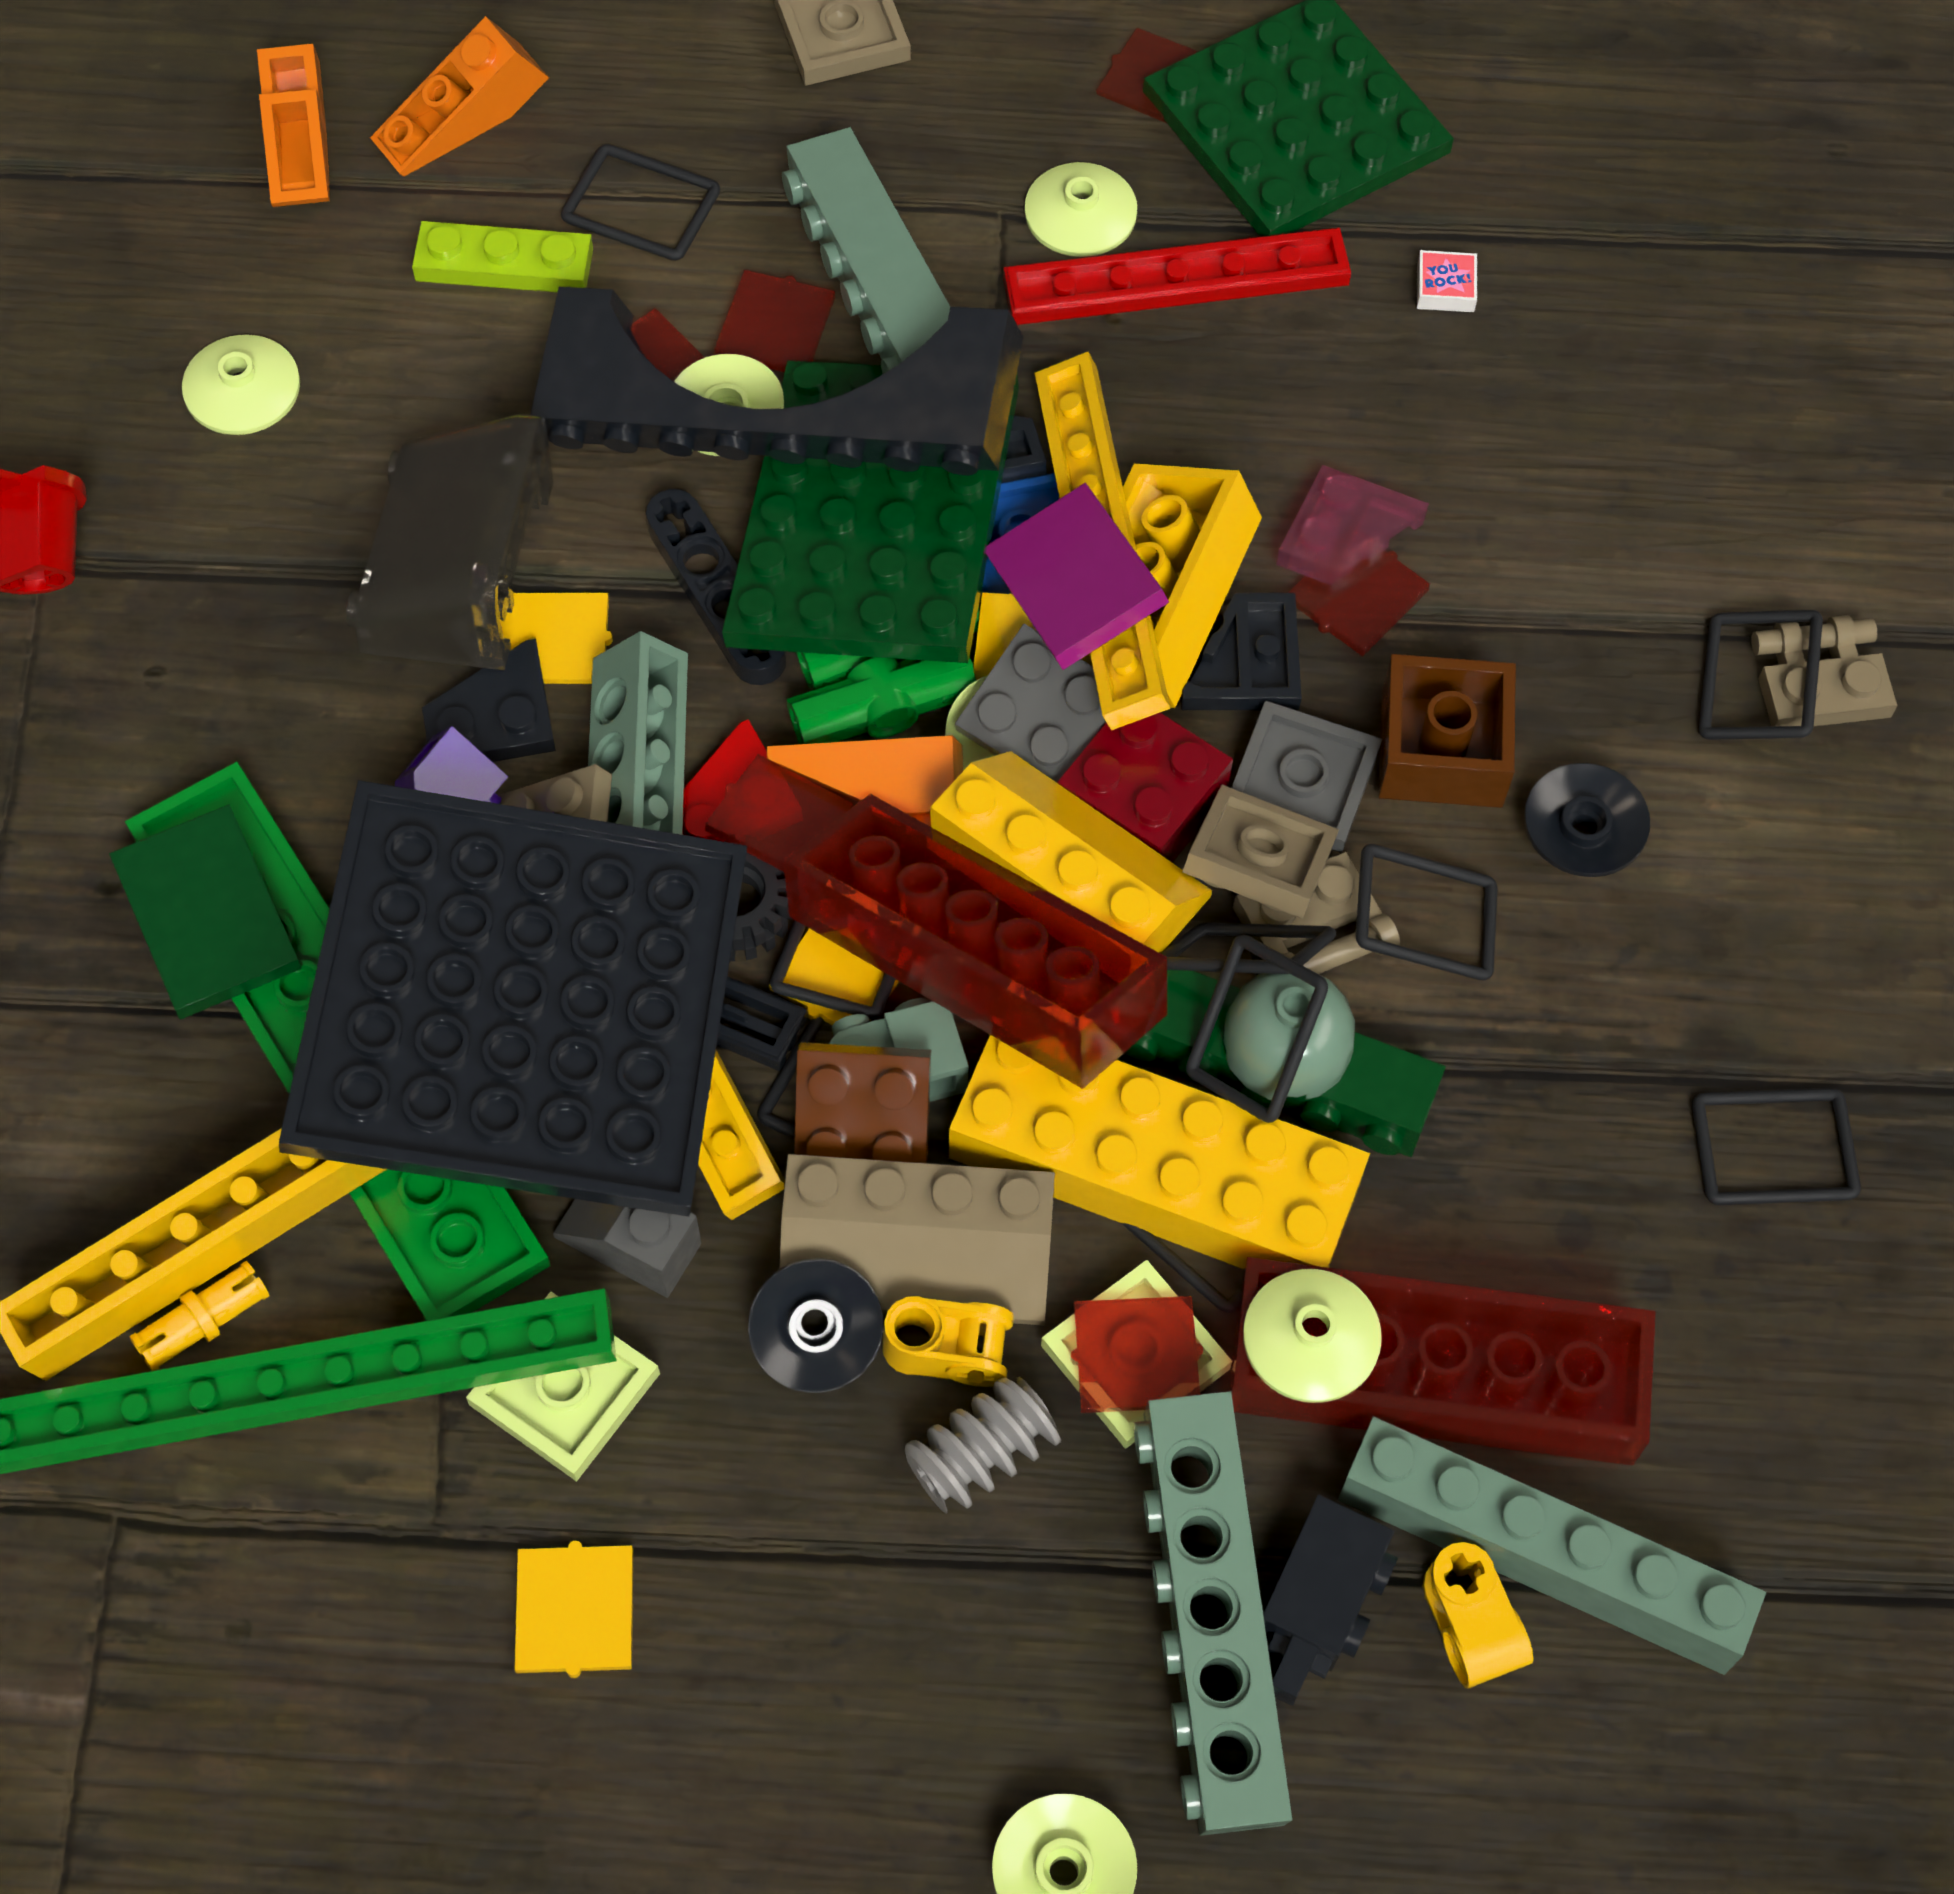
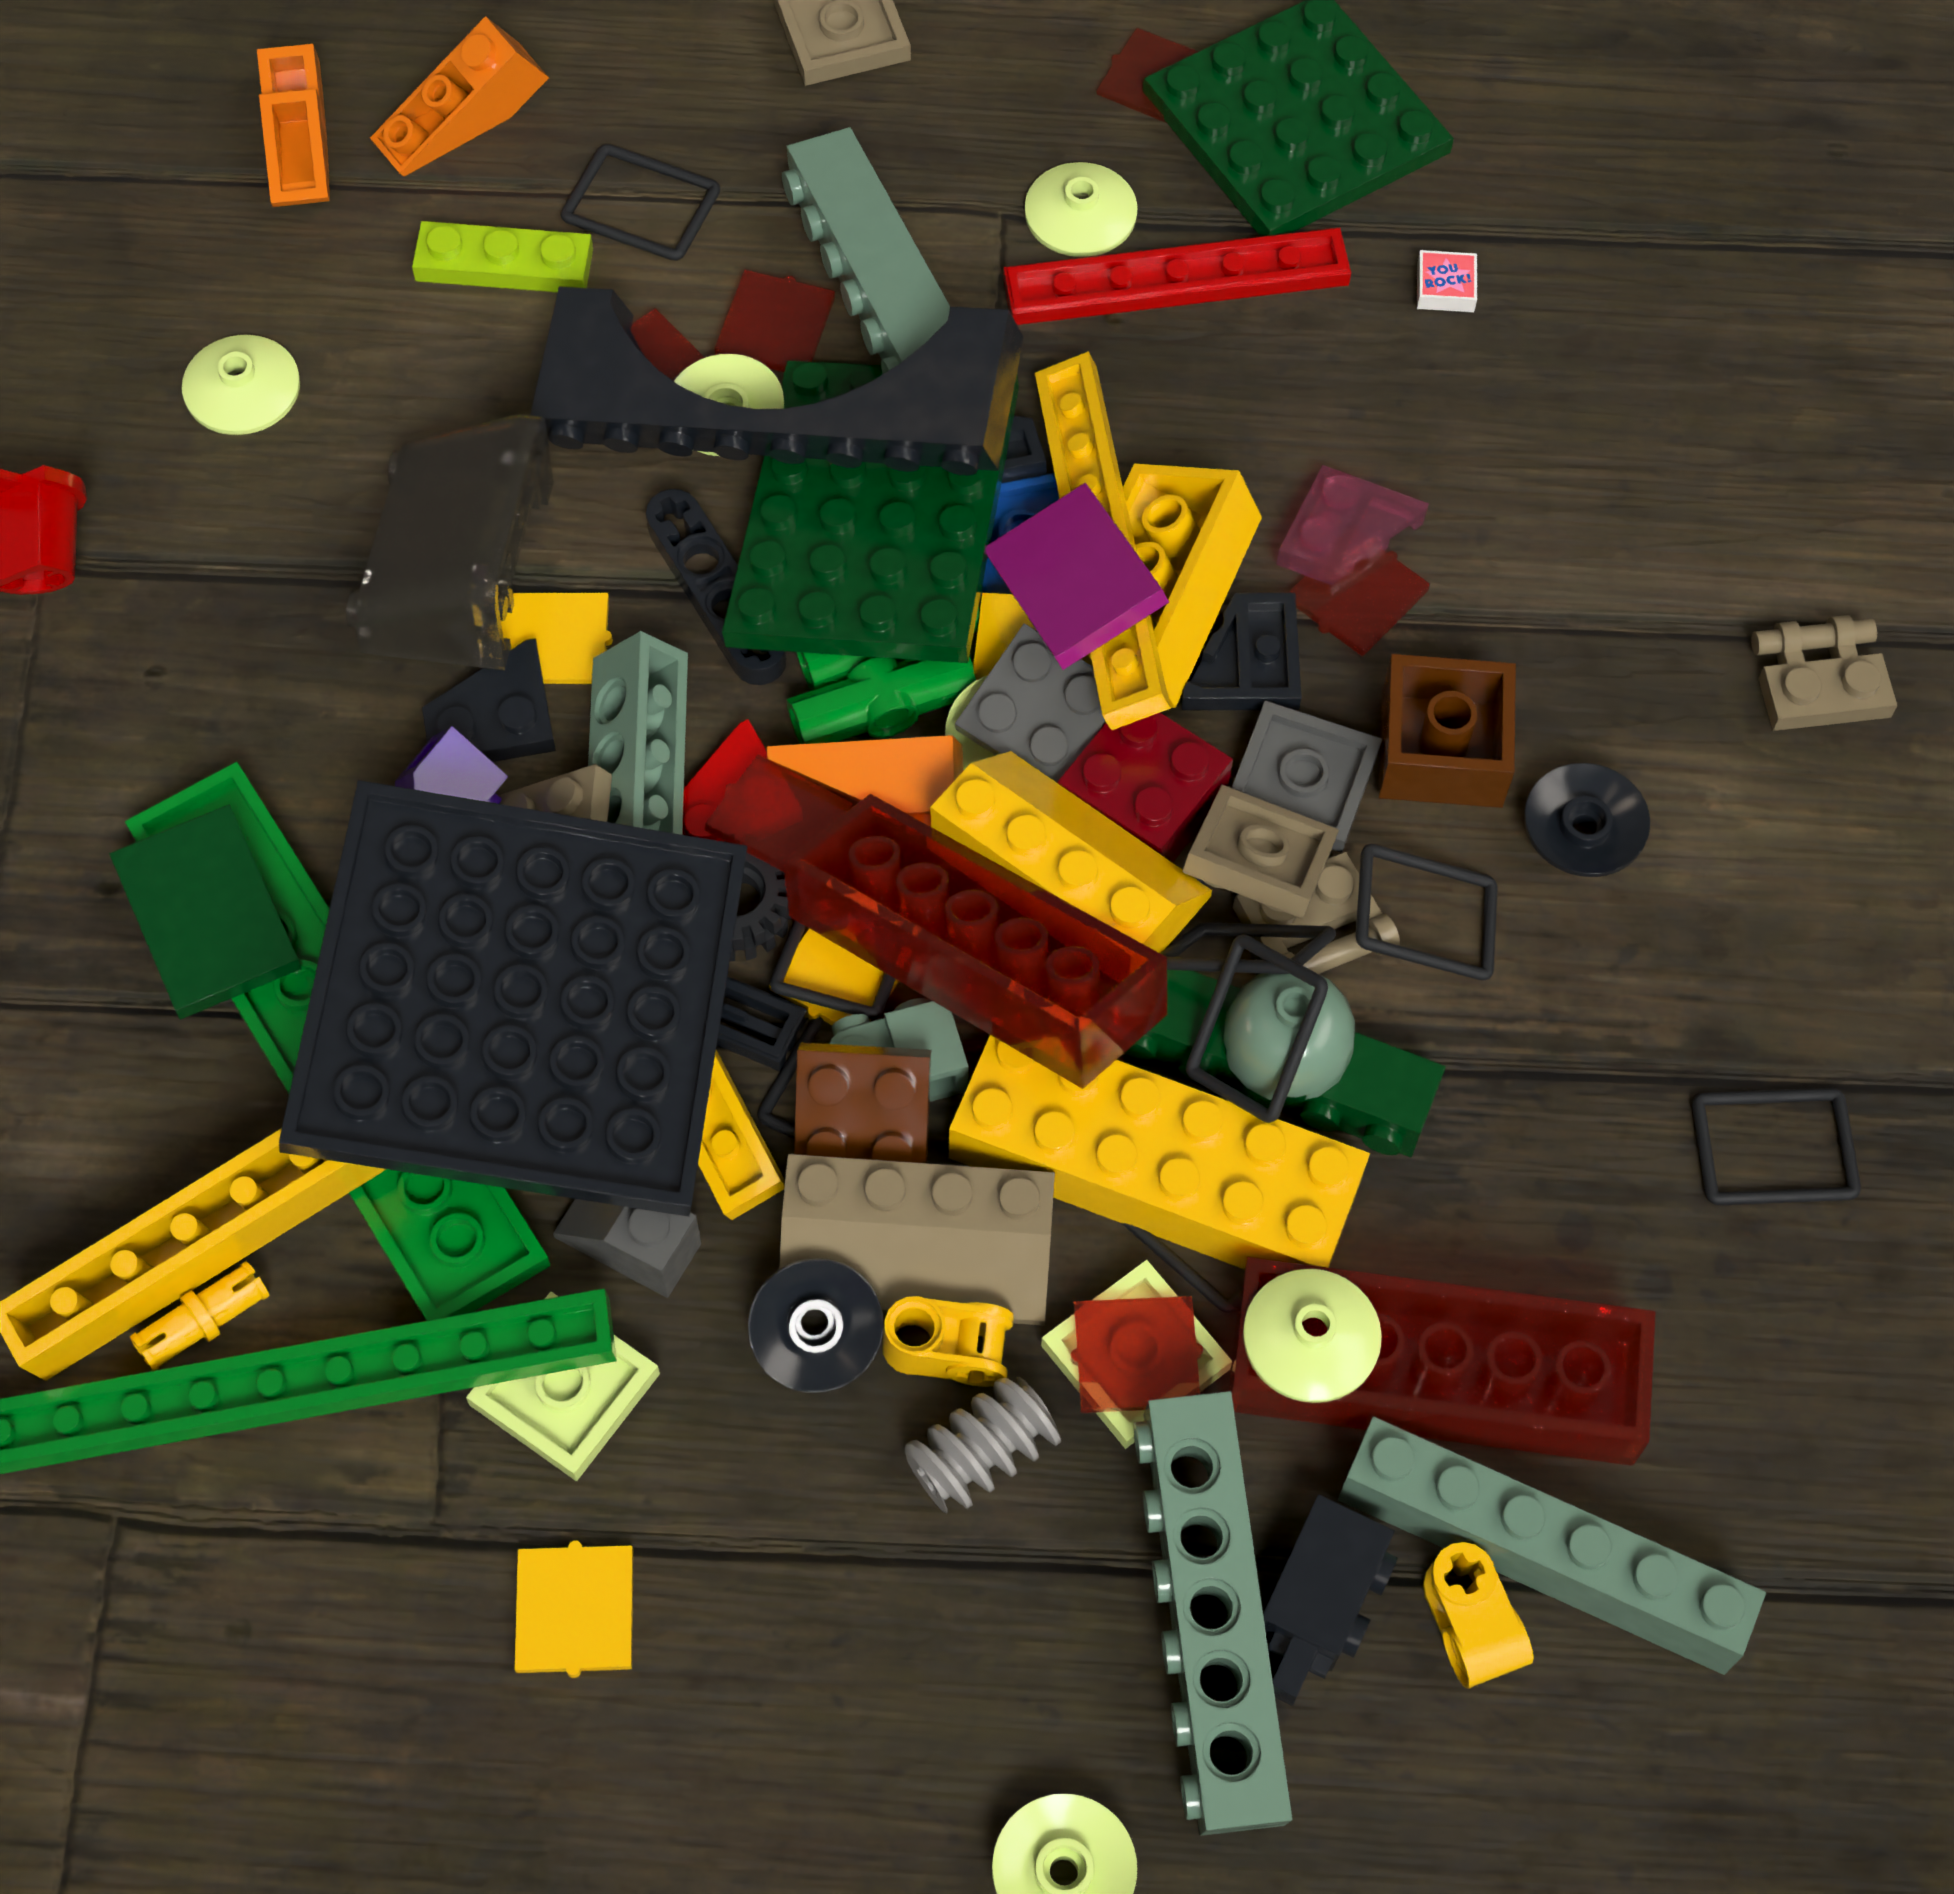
(1811, 678): black piece -> none

